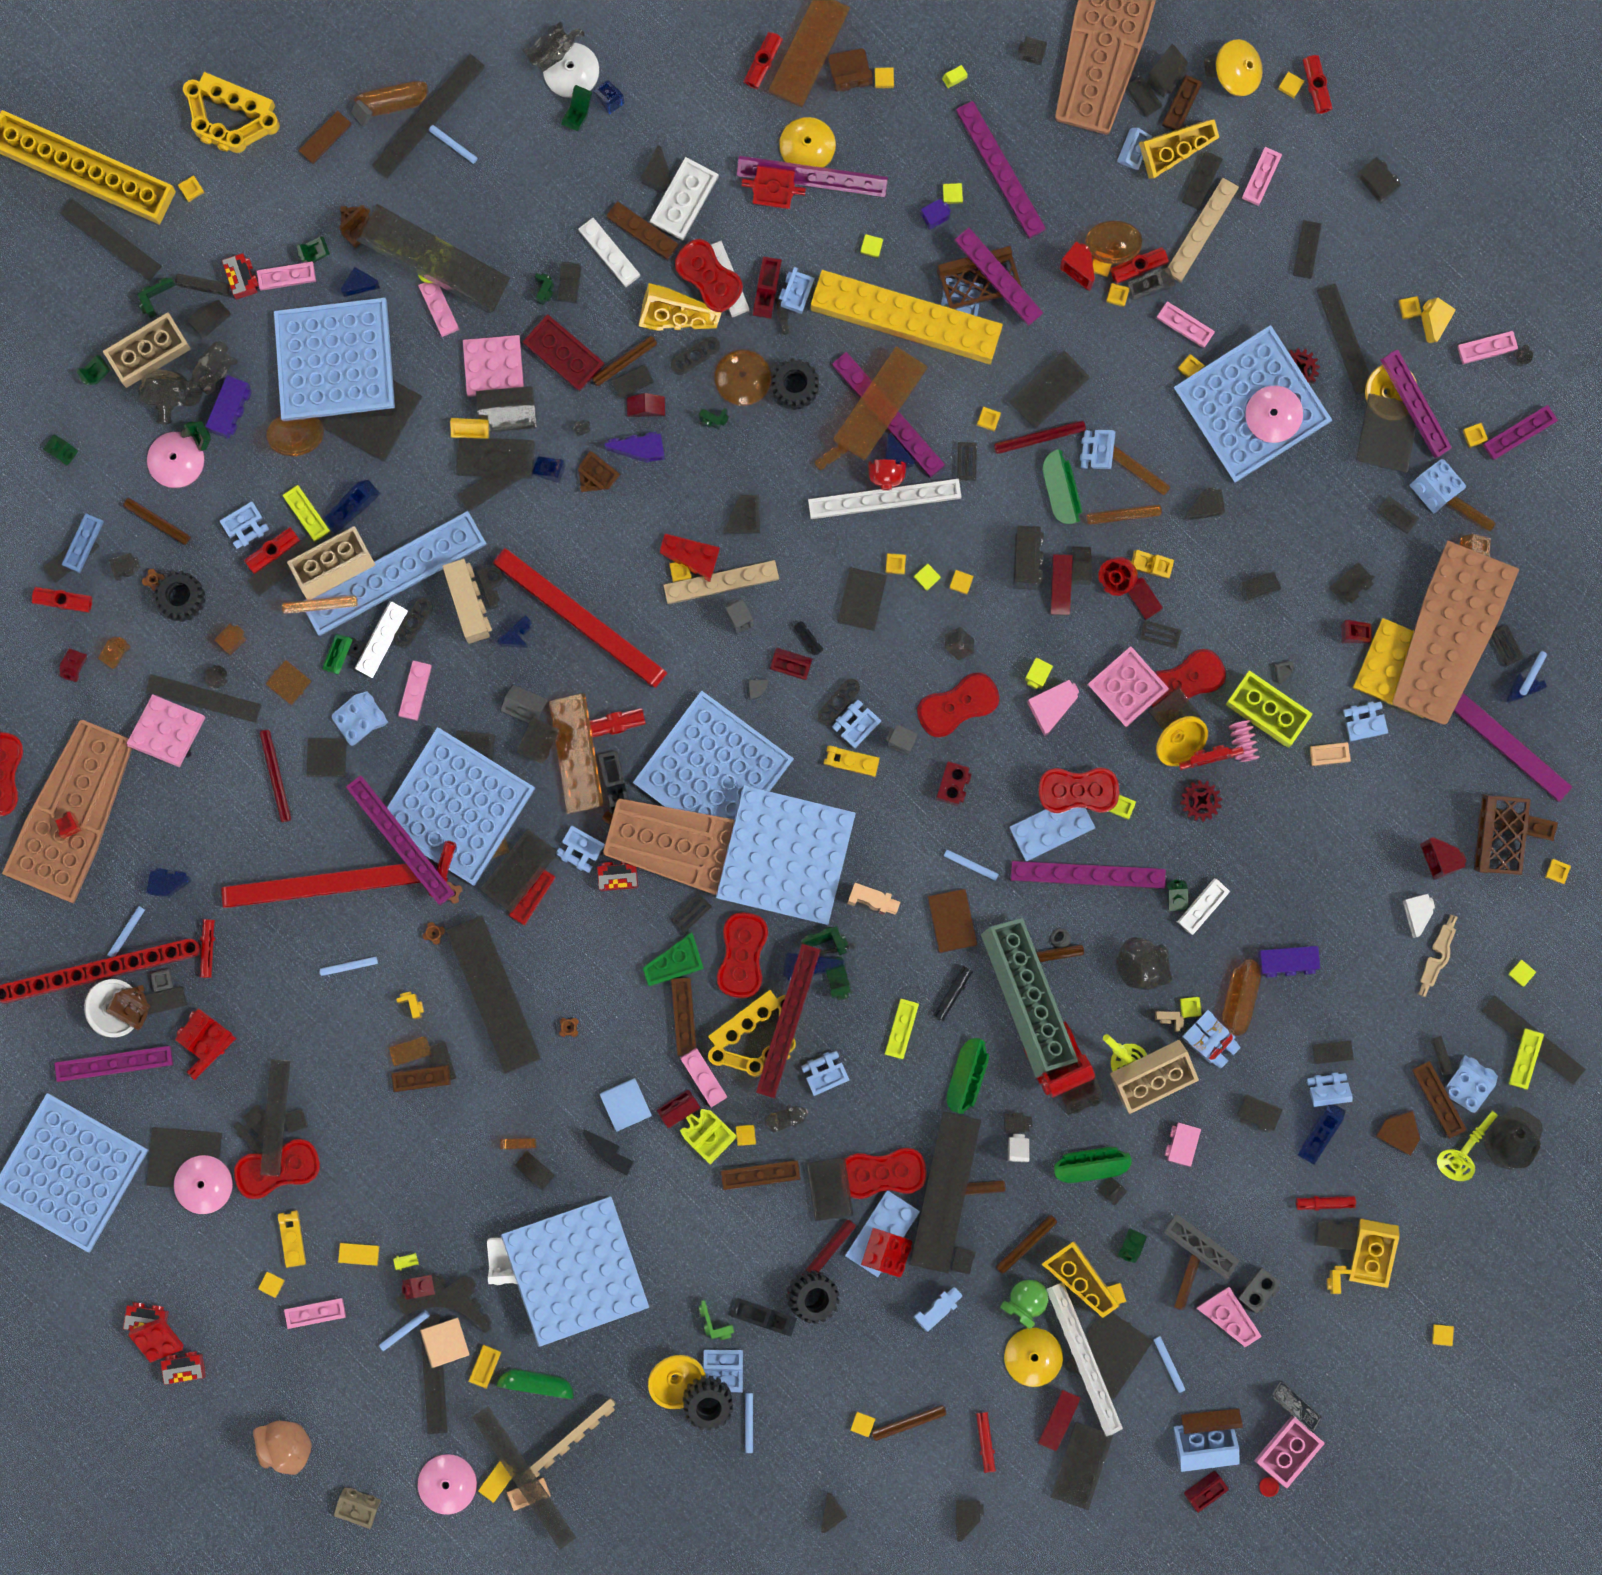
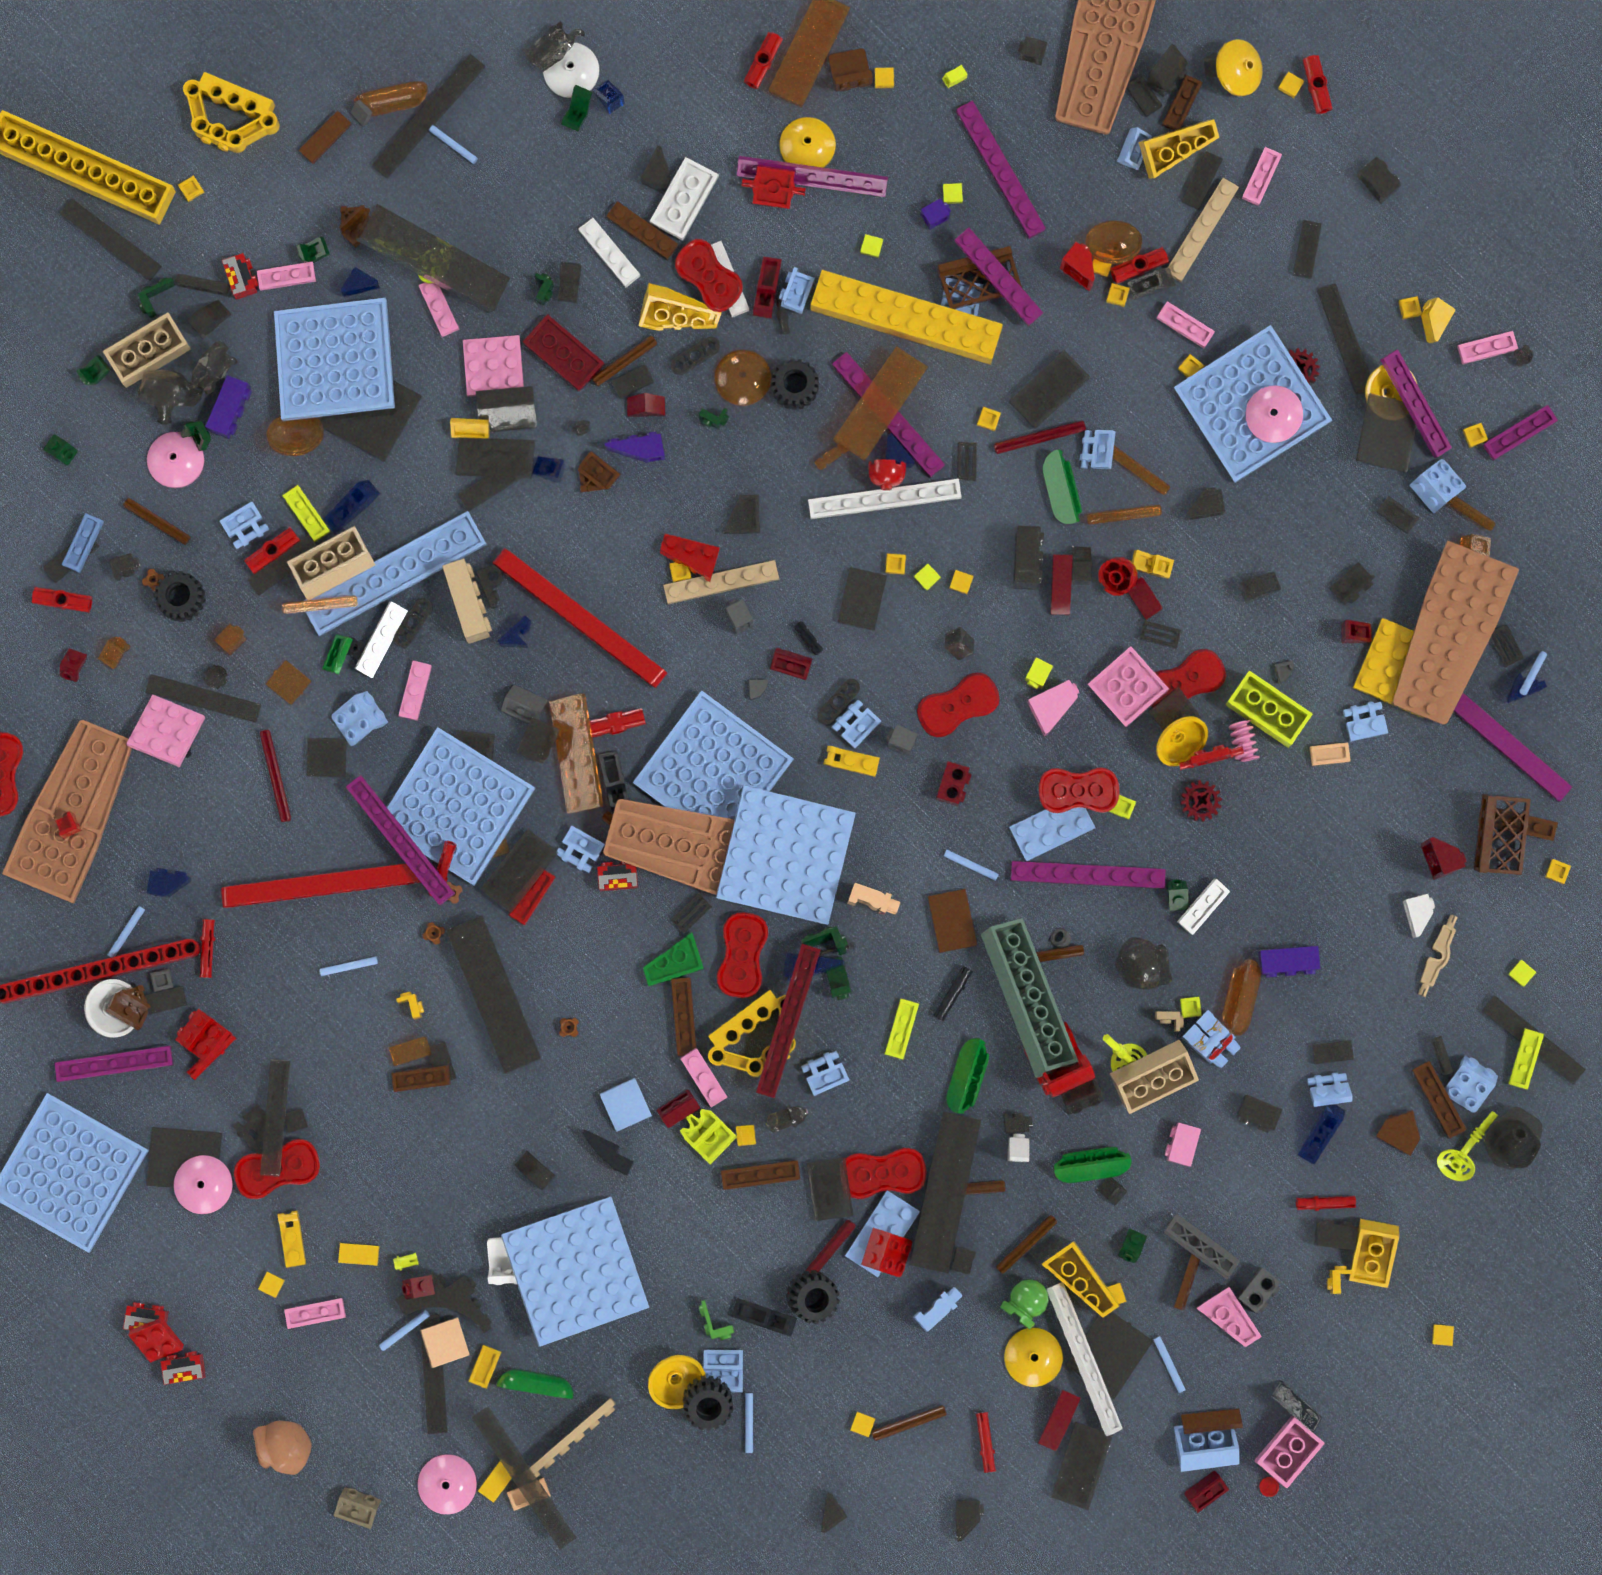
(527, 1143): clear orange beam -> none

